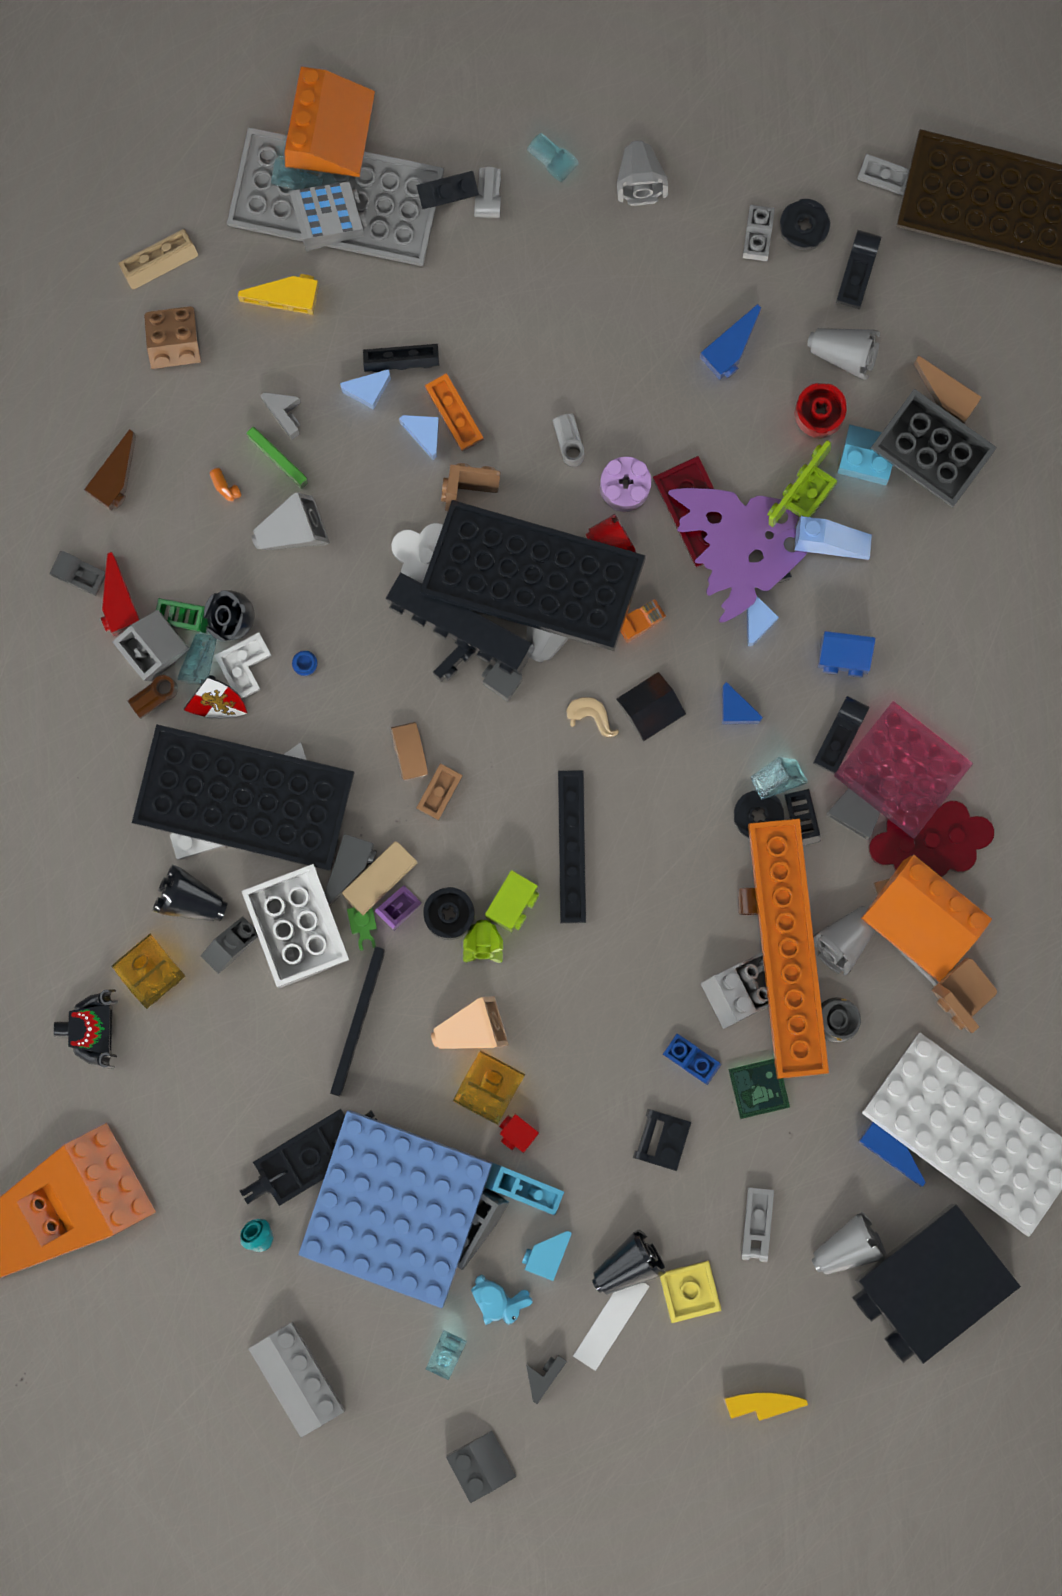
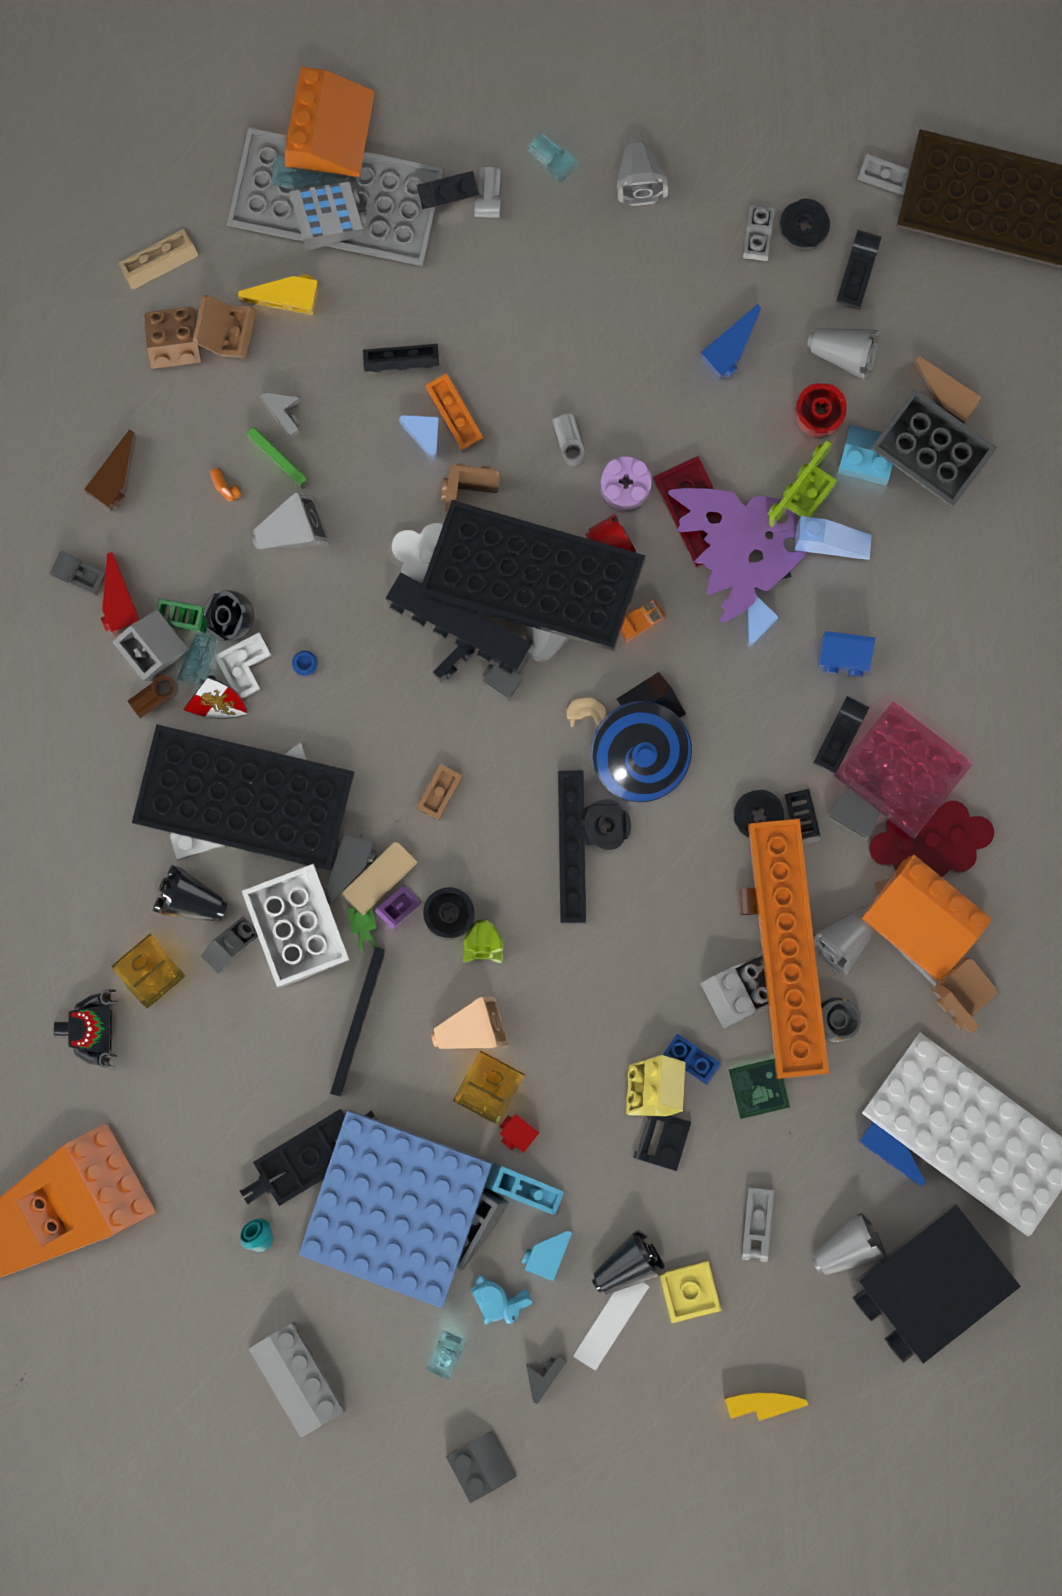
(224, 327): none -> medium nougat bracket
(367, 388): light blue slope -> none
(409, 750): medium nougat slope -> none
(512, 901): lime brick -> none
(591, 825): none -> black plate
(641, 751): none -> dish
(656, 1087): none -> light yellow slope
(736, 709): blue slope -> none
(778, 777): clear light blue slope -> none

